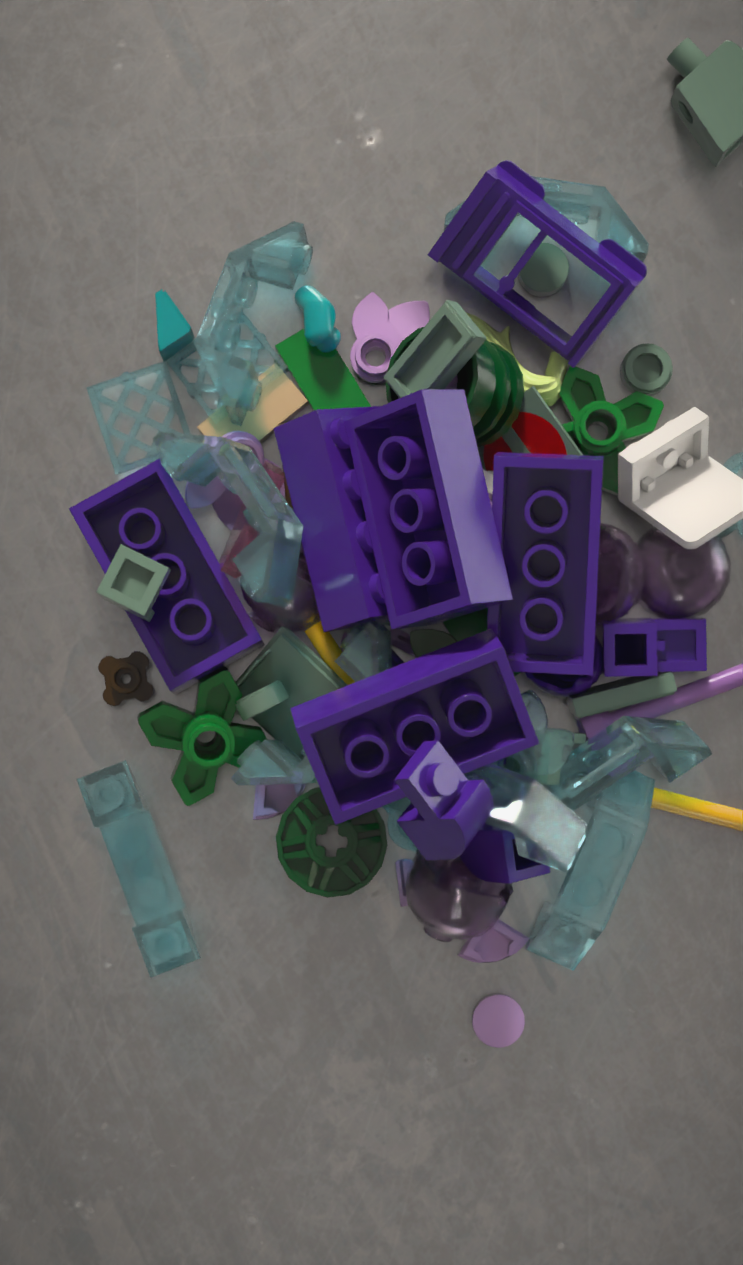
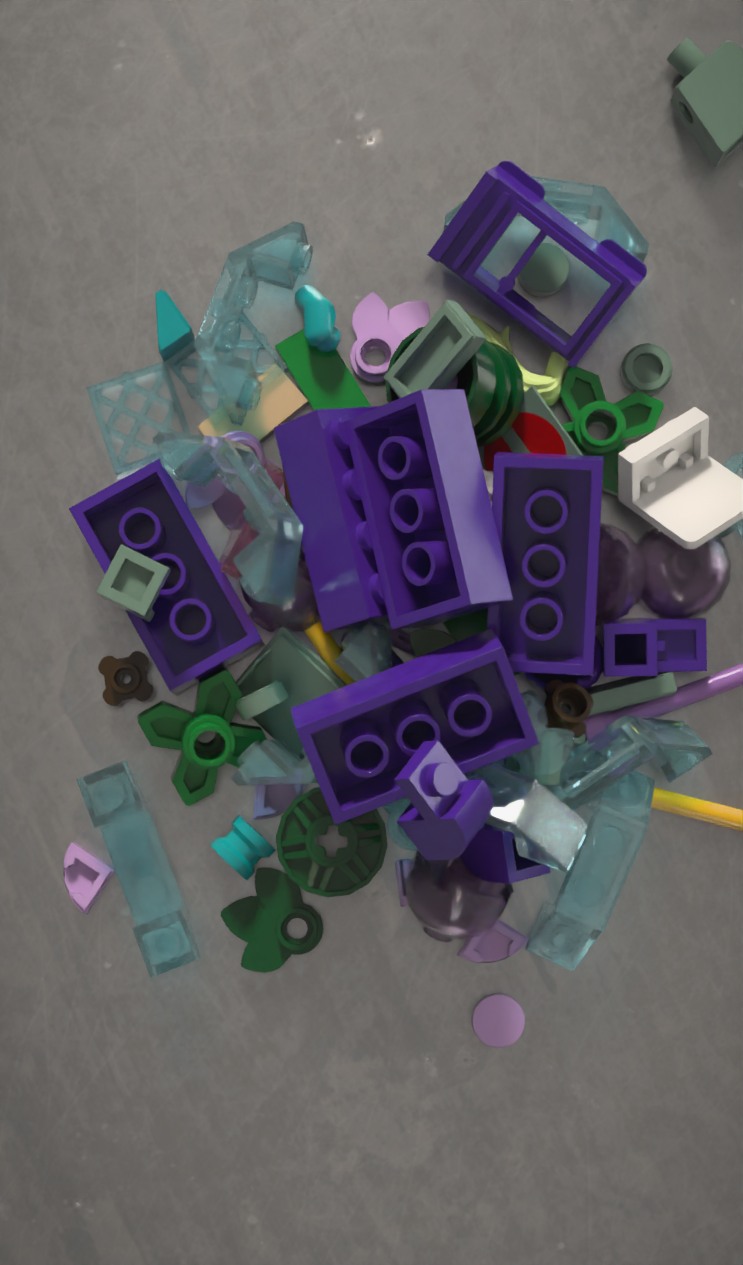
(85, 877): none -> lavender tile
(243, 847): none -> teal wheel
(265, 921): none -> dark green plate
(575, 699): none -> dark brown plate

